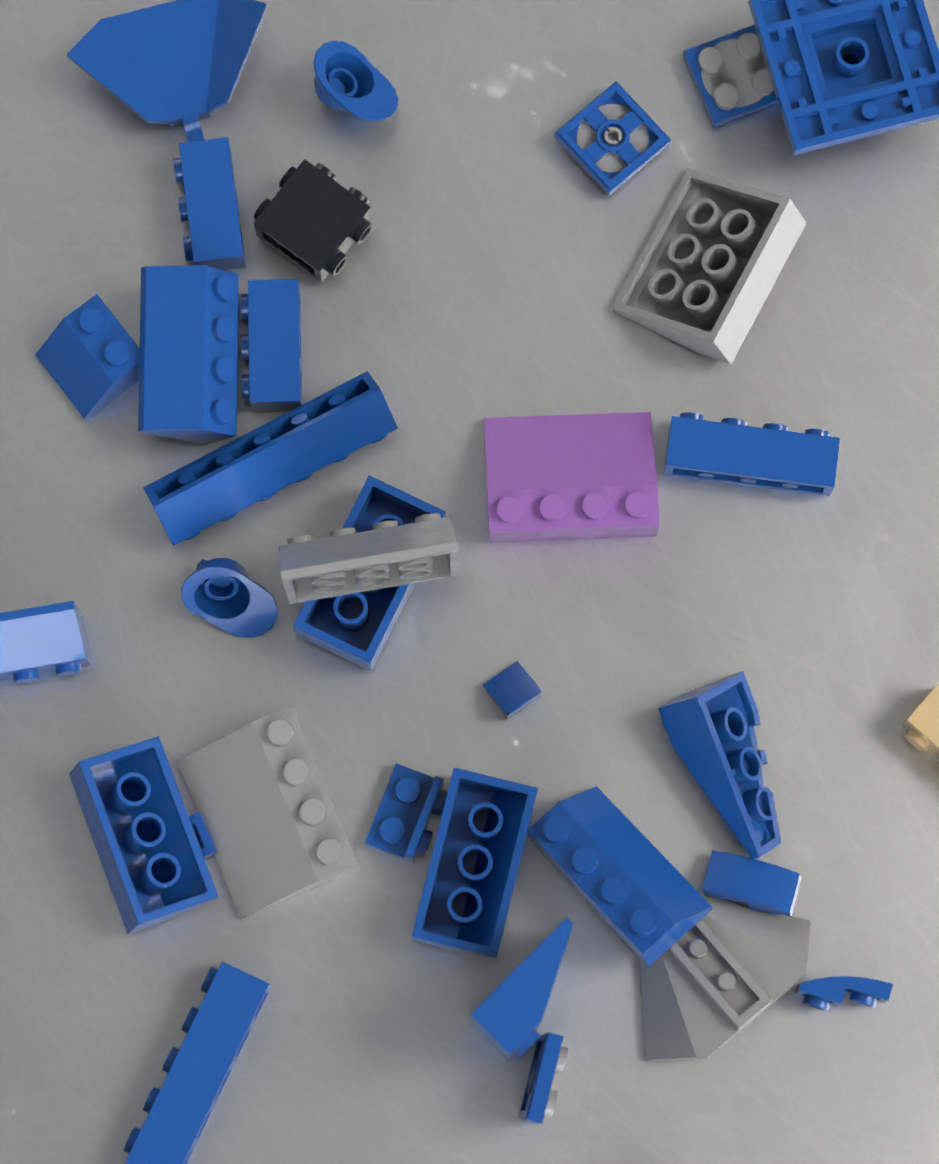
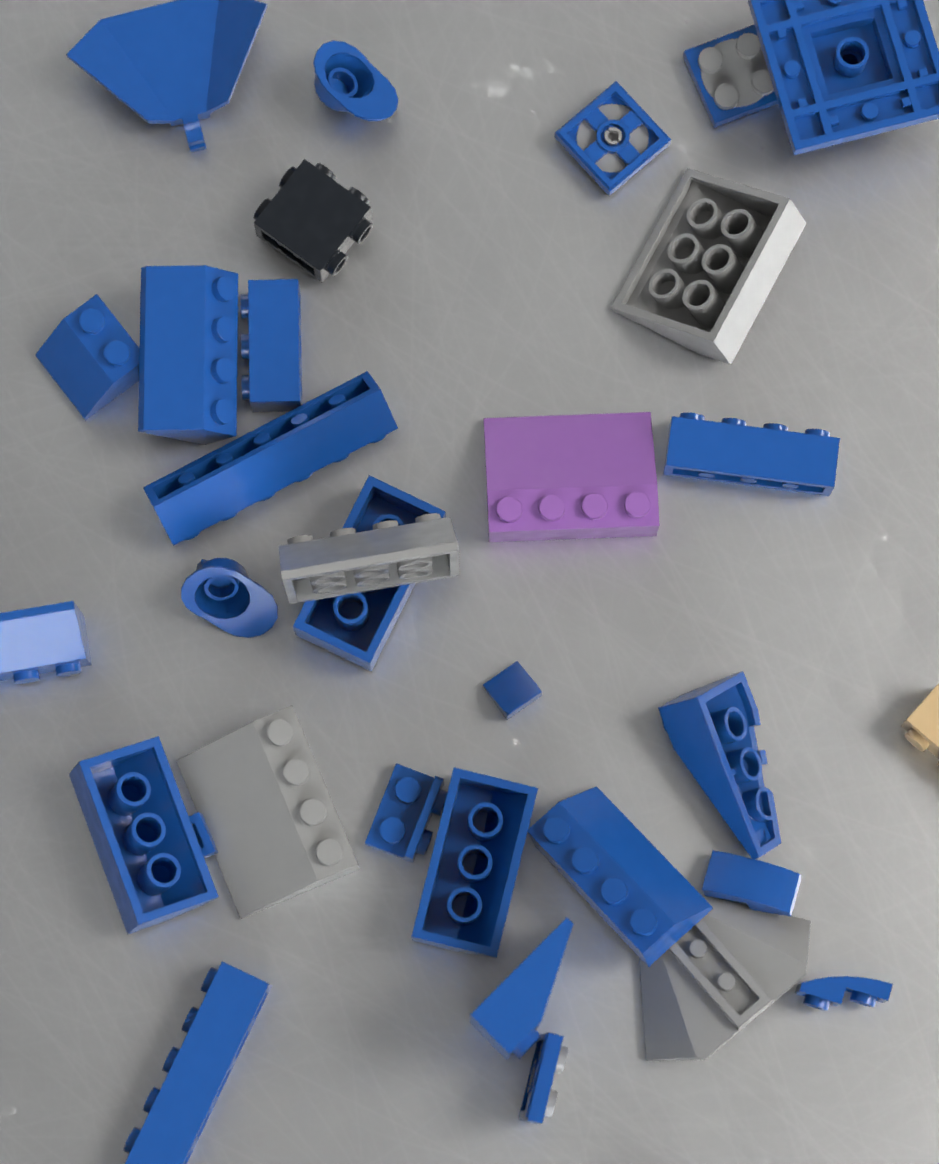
(210, 204): blue brick -> none

